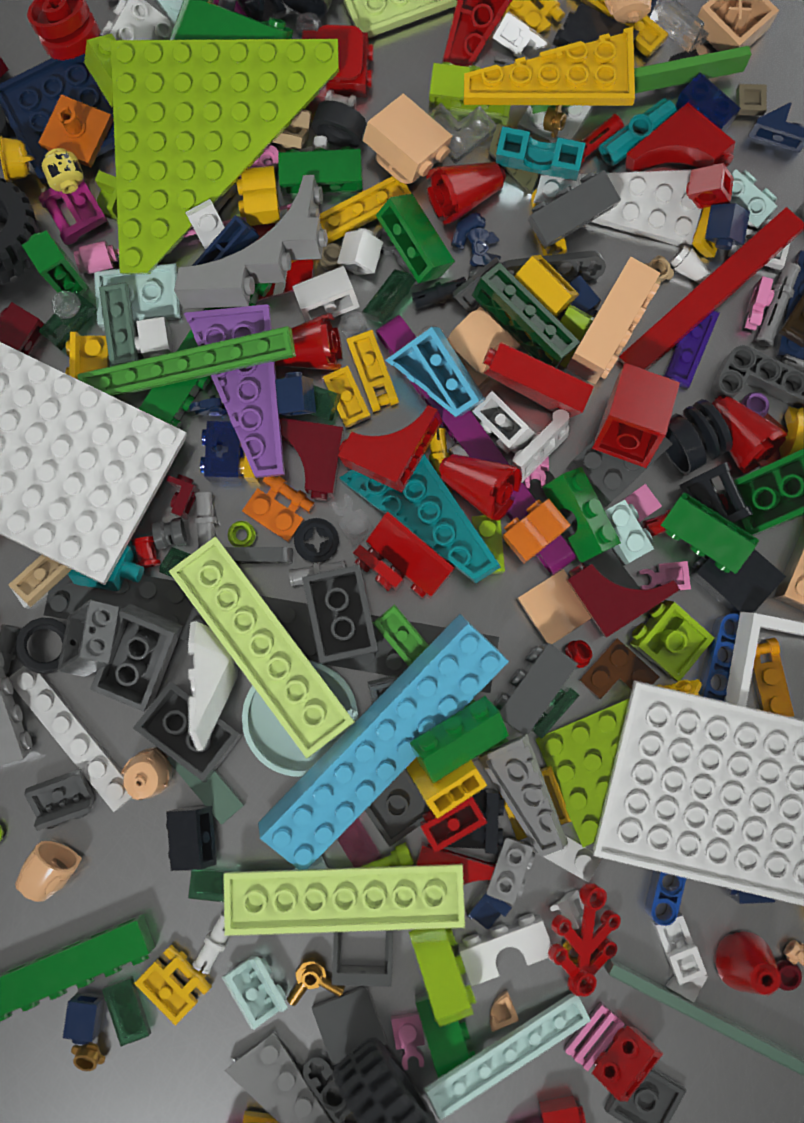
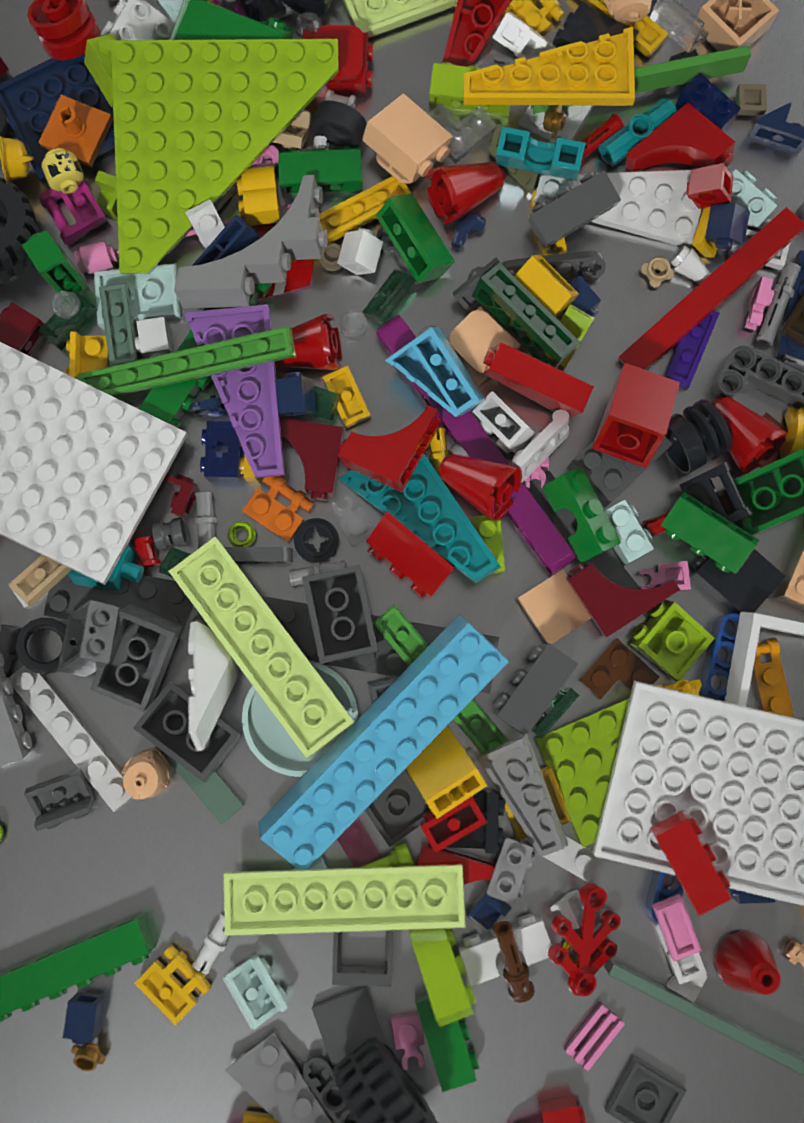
(41, 875): light nougat helmet -> none
(126, 1011): clear green plate -> none
(191, 838): black brick -> none
(207, 885): clear green plate -> none
(311, 975): pearl gold piece -> none
(328, 293): white brick -> none
(372, 369): yellow plate -> none
(385, 575): red plate -> none
(437, 294): black pin -> none
(459, 739): green brick -> none
(479, 241): dark blue piece -> none
(502, 1012): light nougat tile -> none
(506, 1055): light aqua plate -> none
(515, 970): none -> reddish brown pin
(535, 530): orange brick -> none
(579, 652): red plate -> none
(615, 321): light nougat brick -> none
(626, 1062): red brick -> none
(643, 501): bright pink tile -> none
(676, 927): none -> bright pink tile
(692, 862): none -> red brick
(756, 402): medium lavender plate -> none
(790, 975): dark red plate -> none

